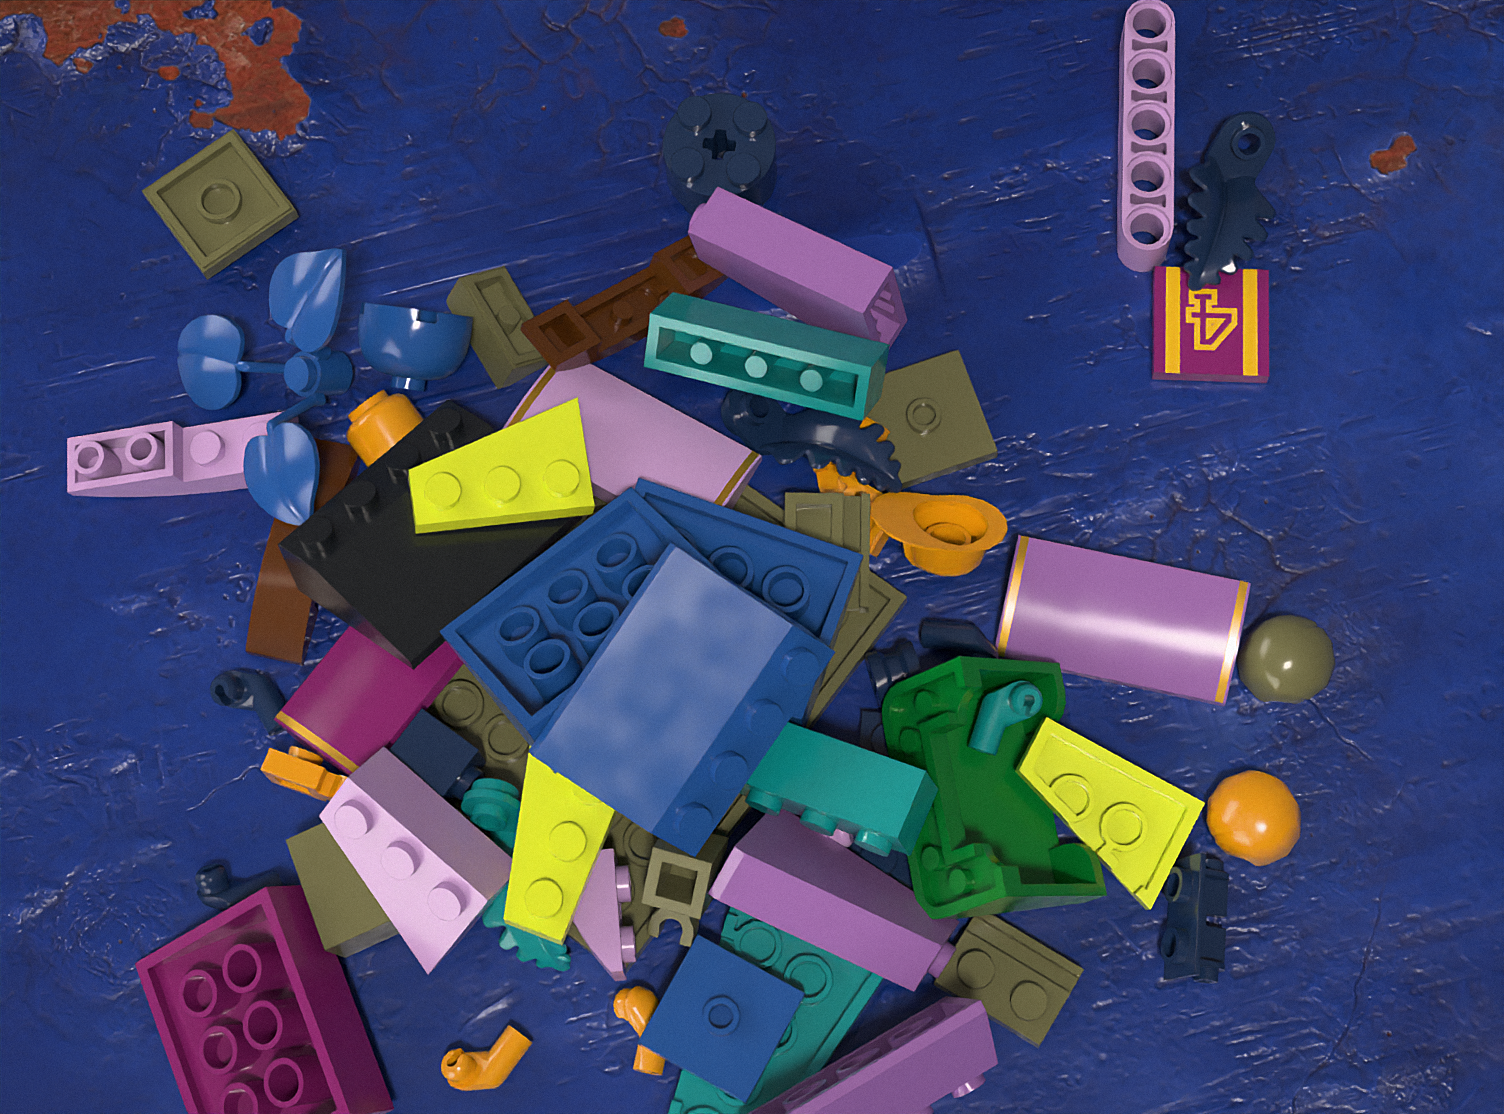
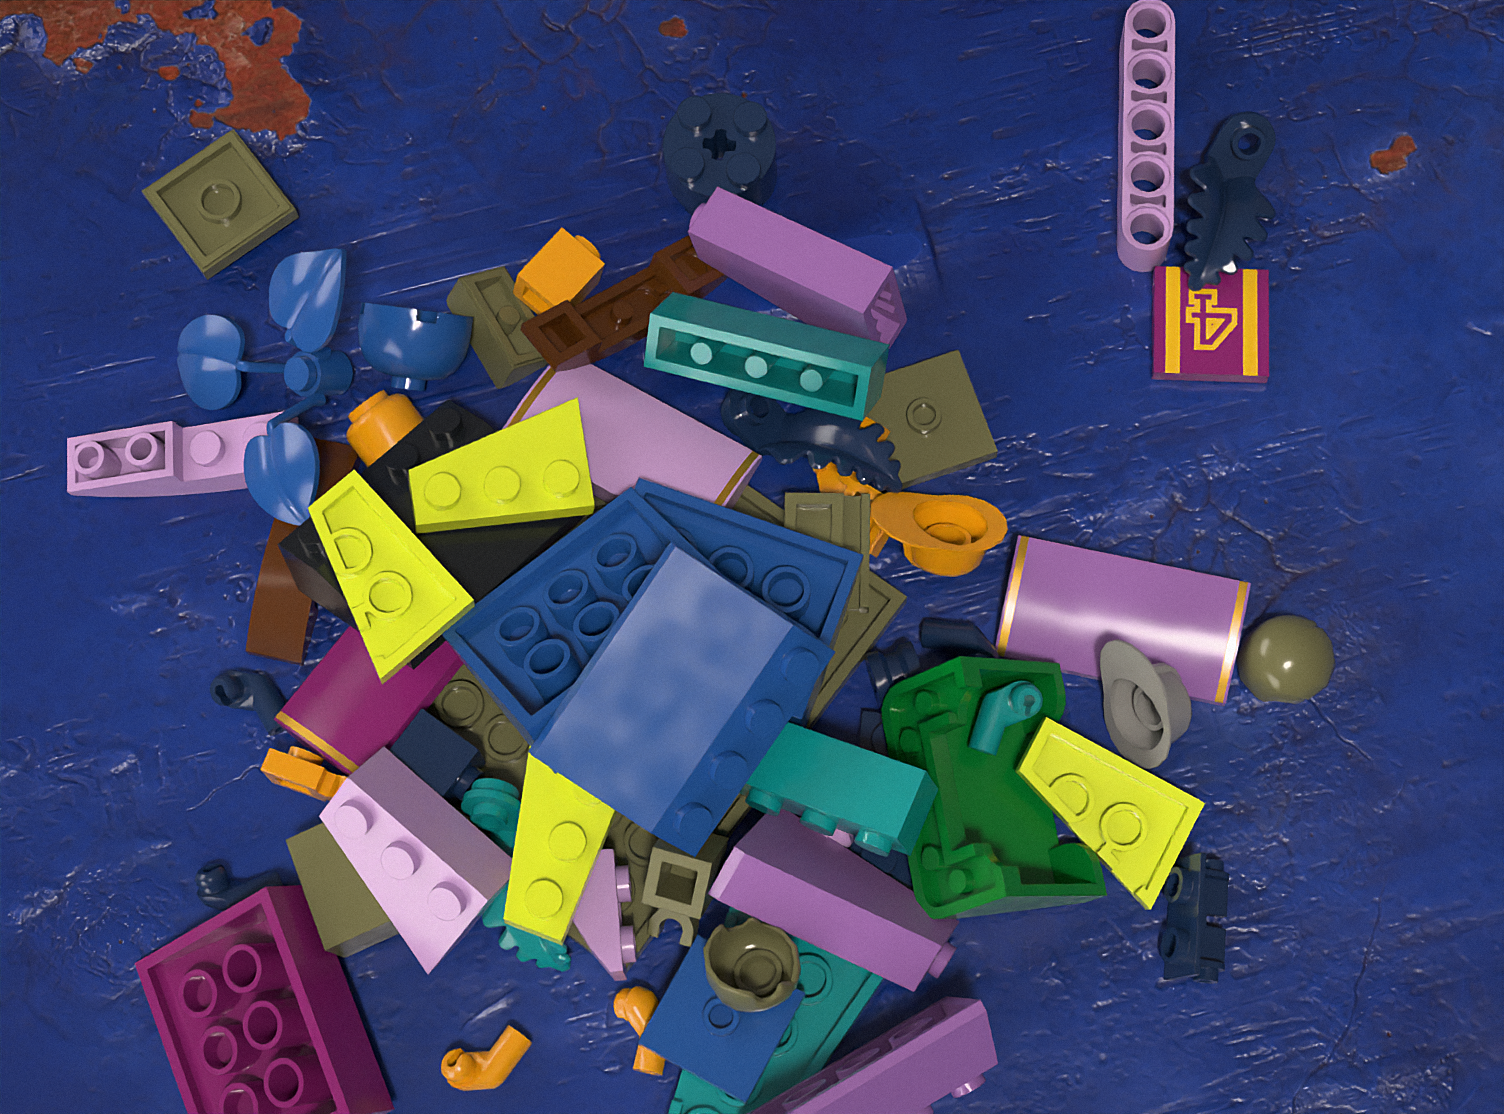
(386, 574): none -> neon yellow wing
(559, 272): none -> light orange brick
(752, 965): none -> olive hair
(1011, 975): olive plate -> none
(1142, 704): none -> light grey piece
(1254, 817): light orange hair -> none

